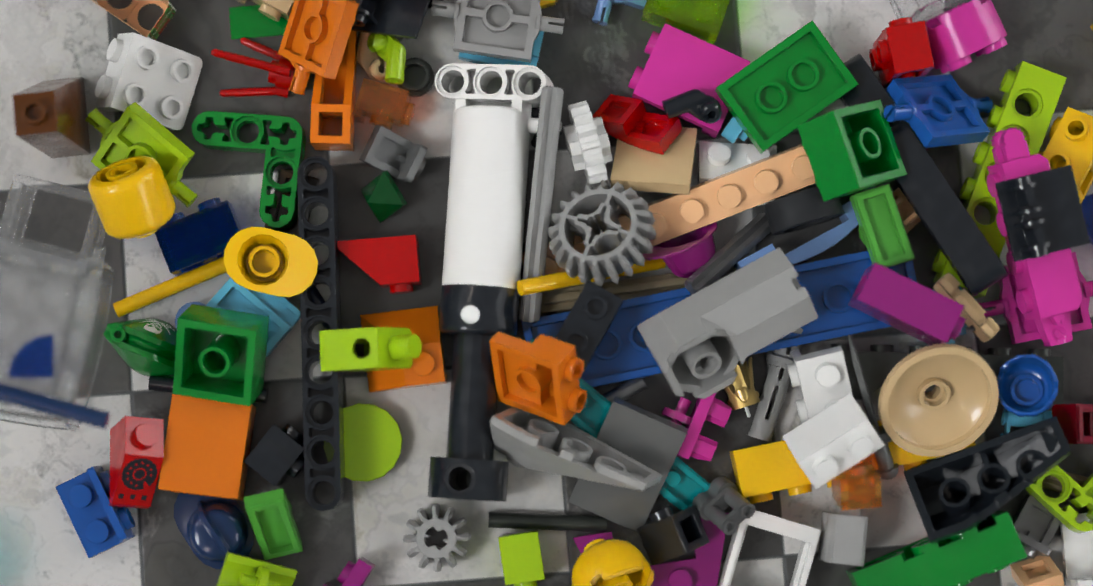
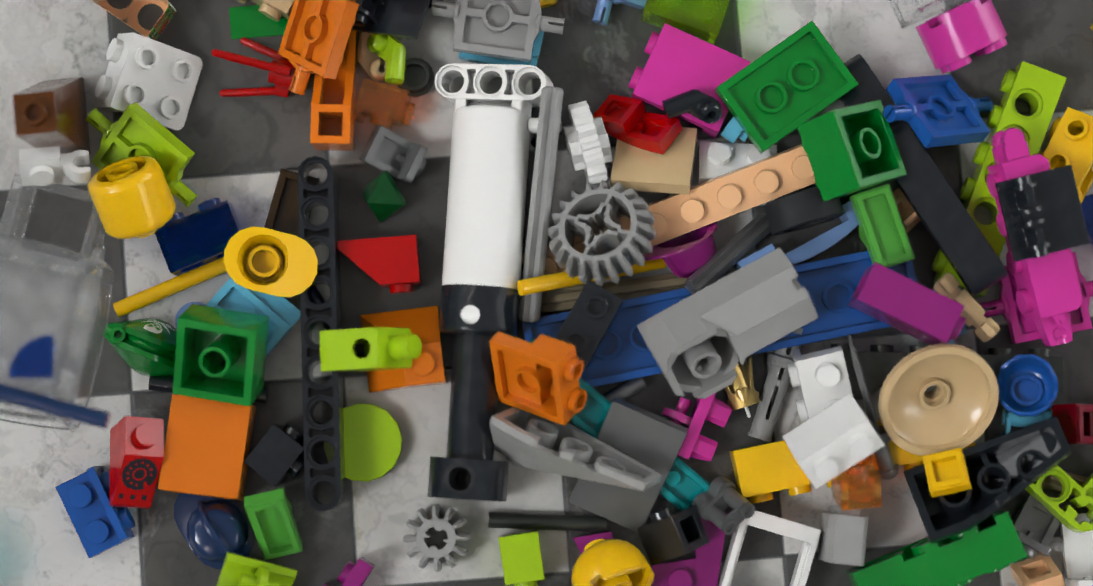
(47, 166): none -> white plate
(275, 154): green beam -> none
(902, 51): red brick -> none
(946, 472): none -> yellow tile

